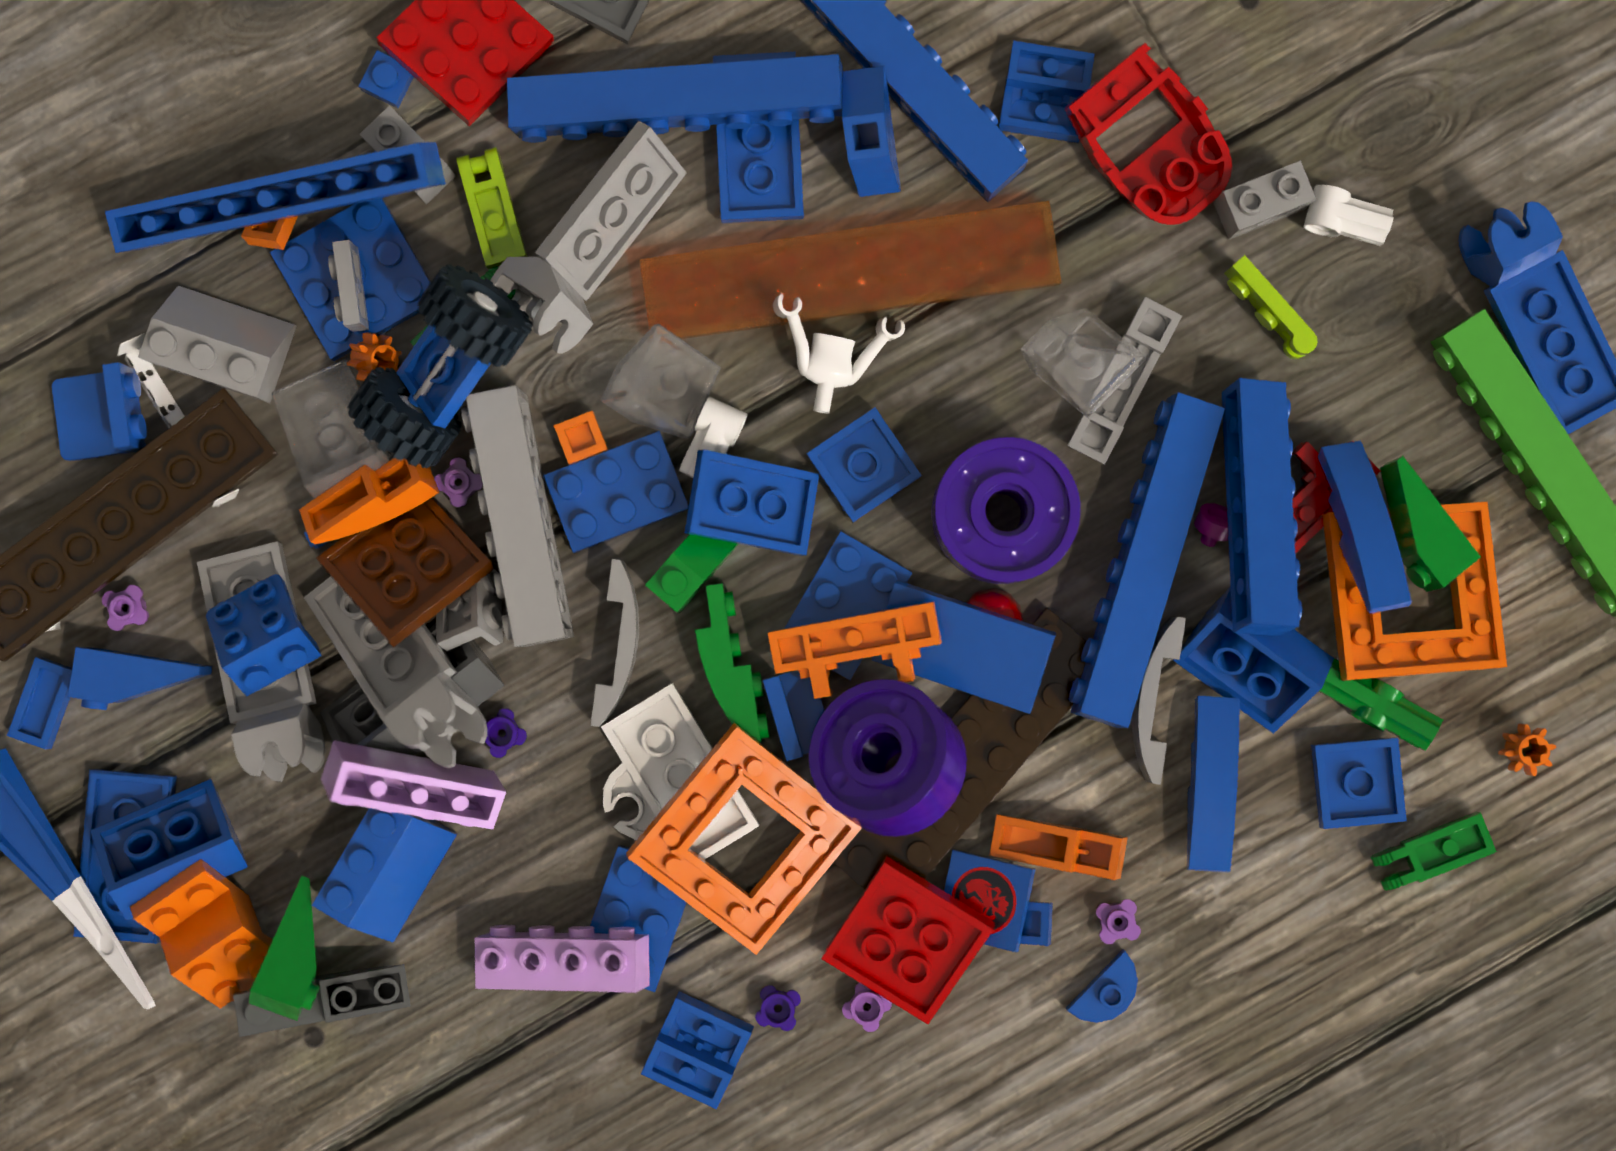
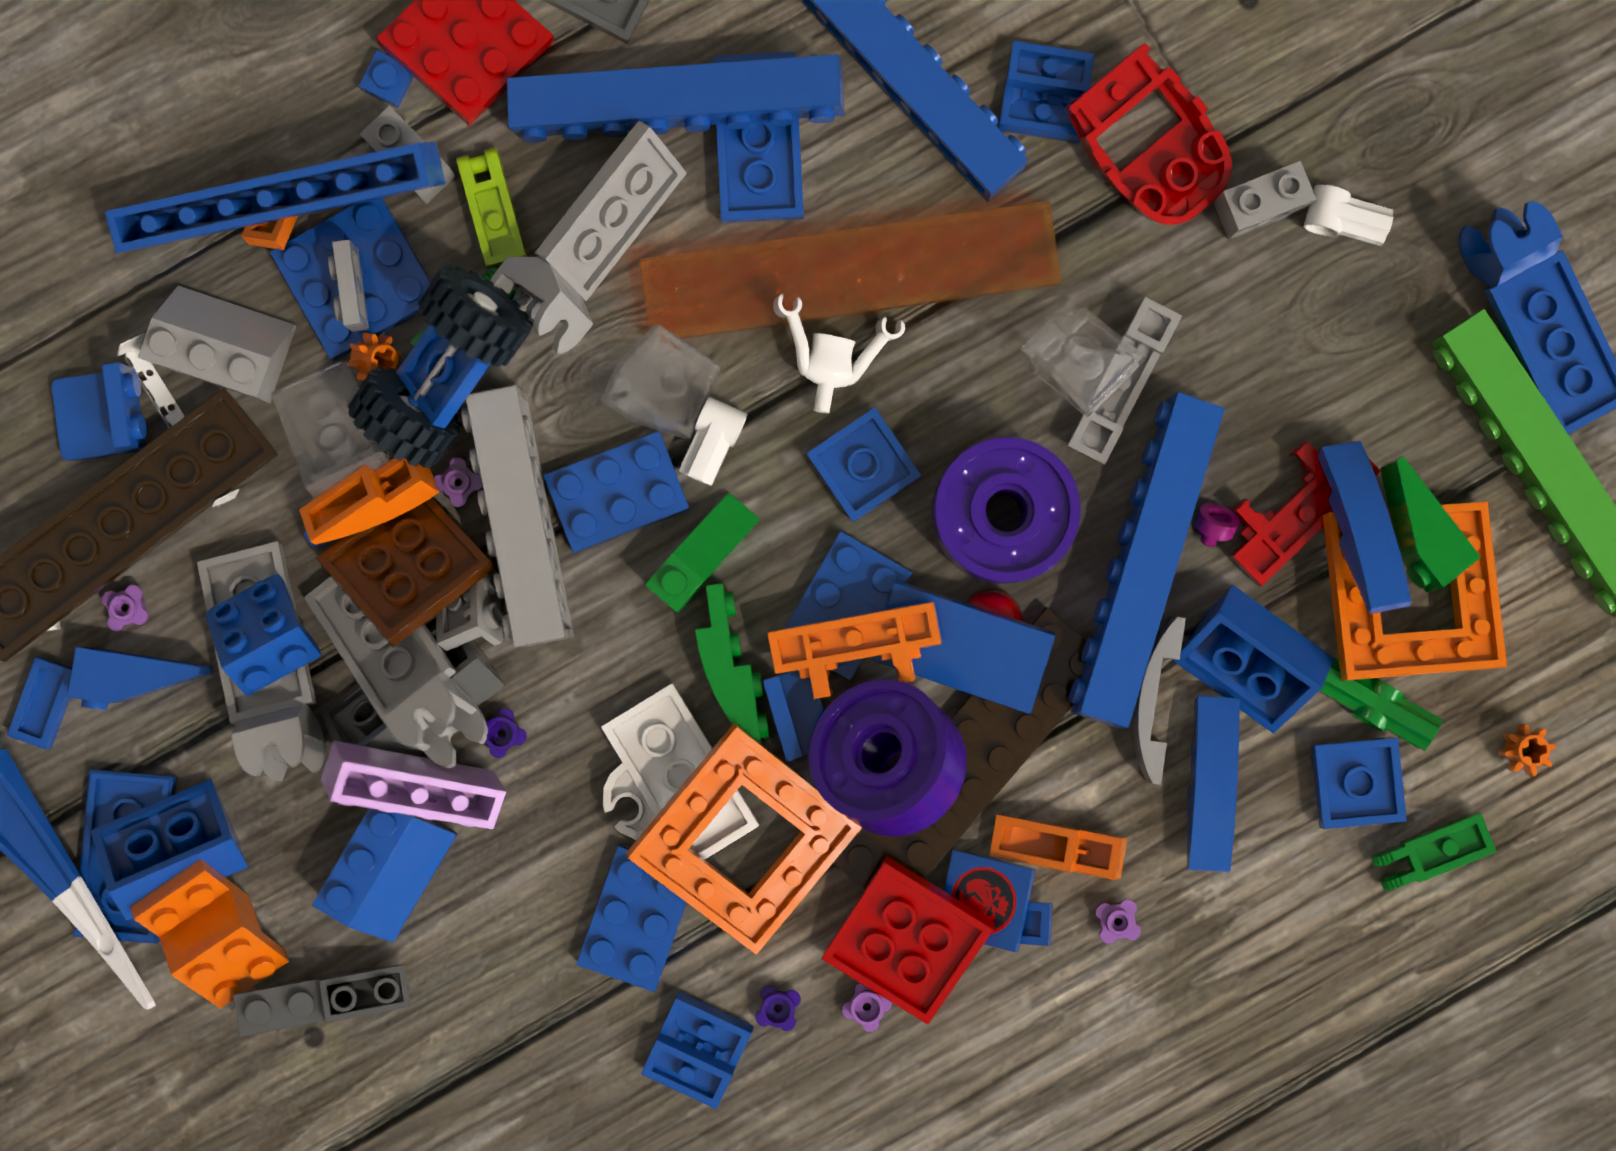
(289, 967): green slope -> none
(562, 960): lavender brick -> none
(581, 437): orange plate -> none
(606, 695): light grey slope -> none
(751, 503): blue plate -> none
(869, 131): blue slope -> none
(1108, 992): blue plate -> none
(1260, 508): blue brick -> none
(1271, 308): lime plate -> none

